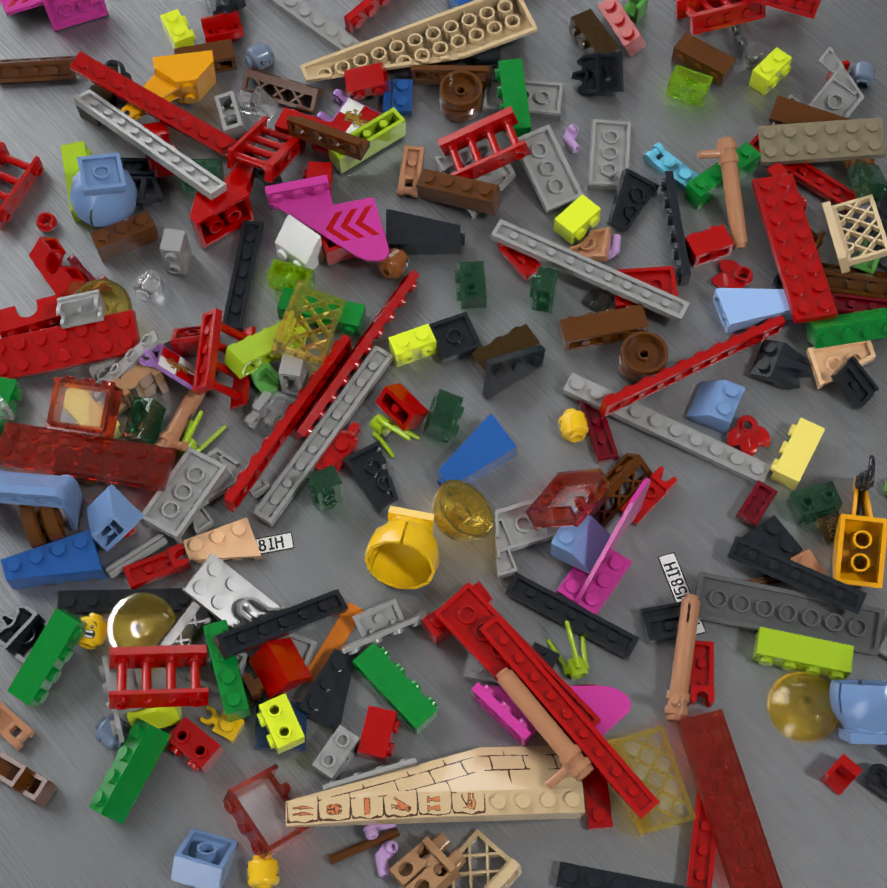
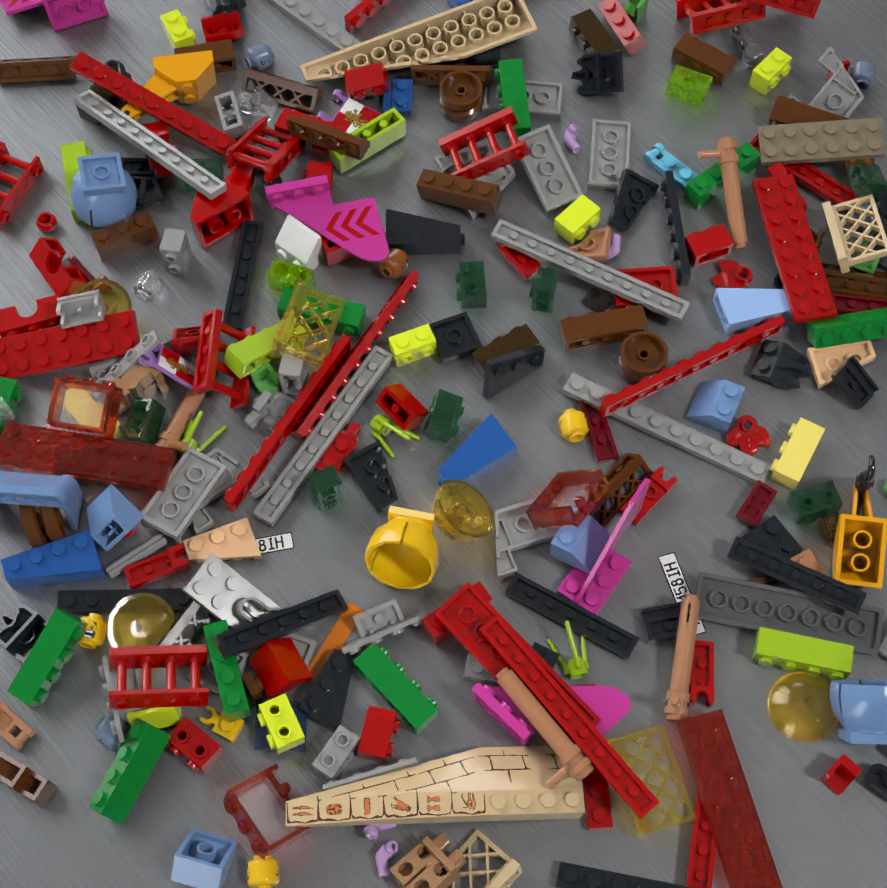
(363, 846): reddish brown bar -> none
(410, 170): nougat plate -> none

